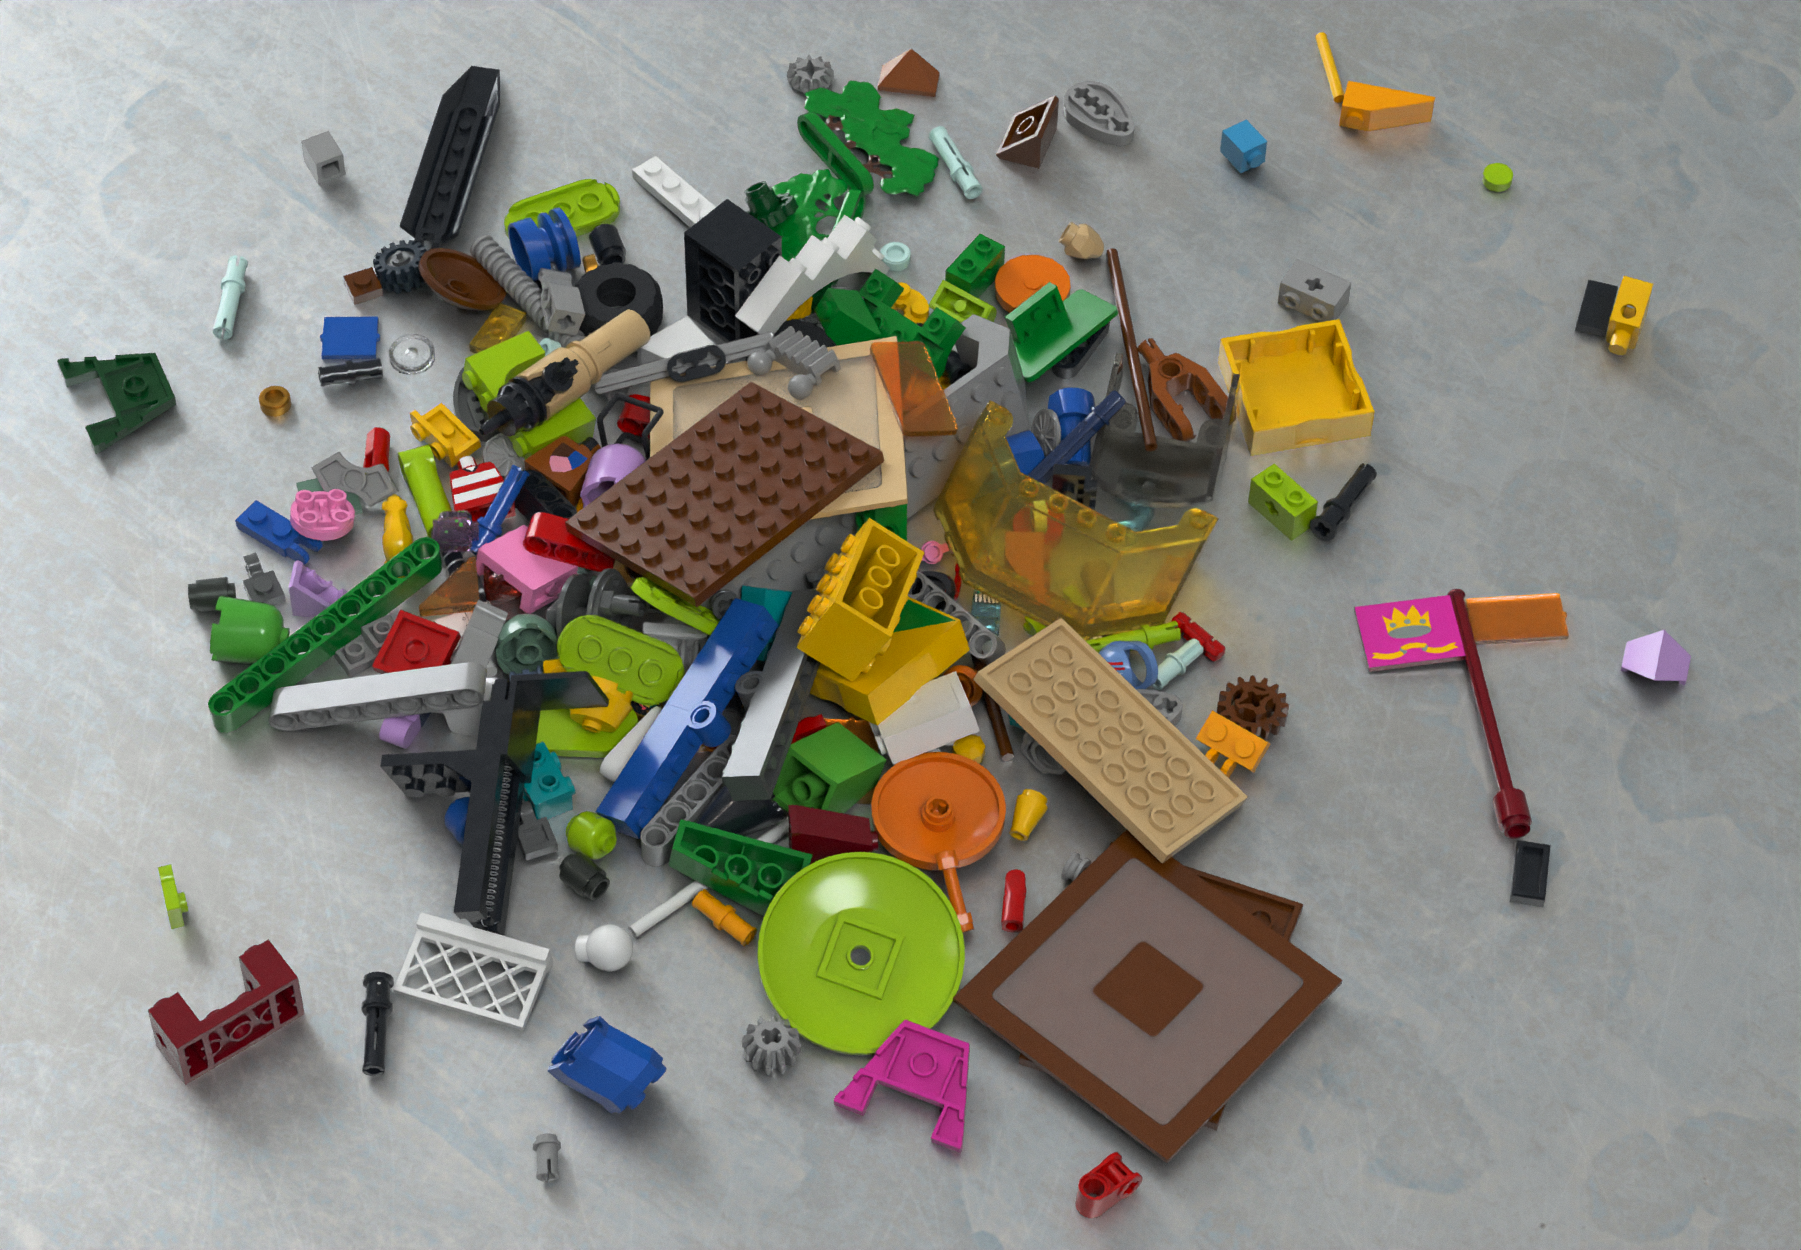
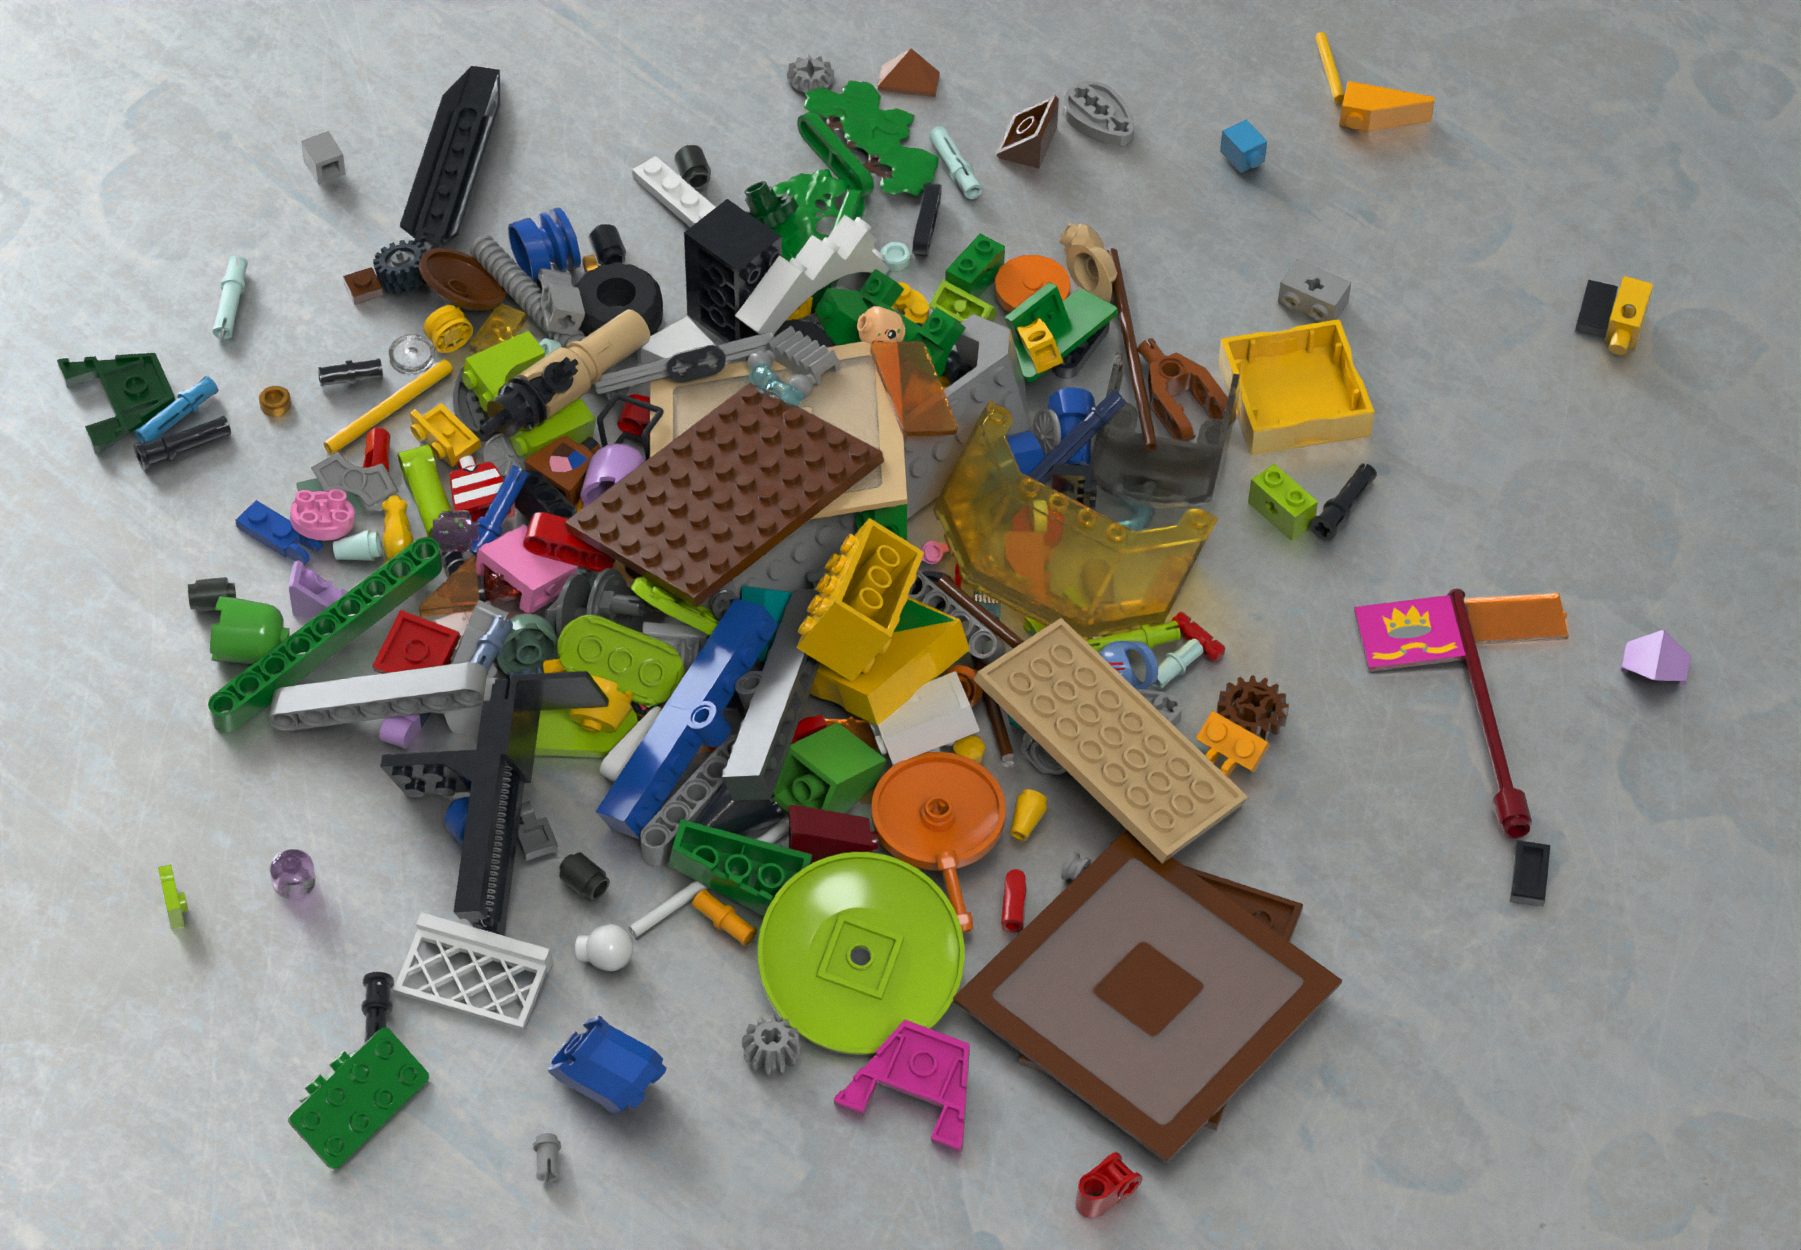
(167, 446): none -> black pin
(186, 403): none -> dark azure pin
(261, 586): dark grey plate -> none
(266, 1006): dark red plate -> none
(292, 874): none -> clear purple head
(350, 337): blue piece -> none
(356, 1097): none -> green bracket
(361, 547): none -> light aqua cone
(363, 650): light grey slope -> none
(388, 407): none -> yellow piece
(446, 327): none -> yellow wheel
(491, 644): none -> sand blue pin
(549, 790): teal brick -> none
(583, 202): lime tile -> none
(591, 835): lime head -> none
(693, 166): none -> pearl dark grey brick
(763, 376): none -> clear light blue piece
(880, 325): none -> light nougat head
(927, 219): none -> black beam
(978, 612): none -> reddish brown bar
(1040, 345): none -> yellow leg
(1092, 270): none -> tan piece
(1497, 177): lime tile -> none

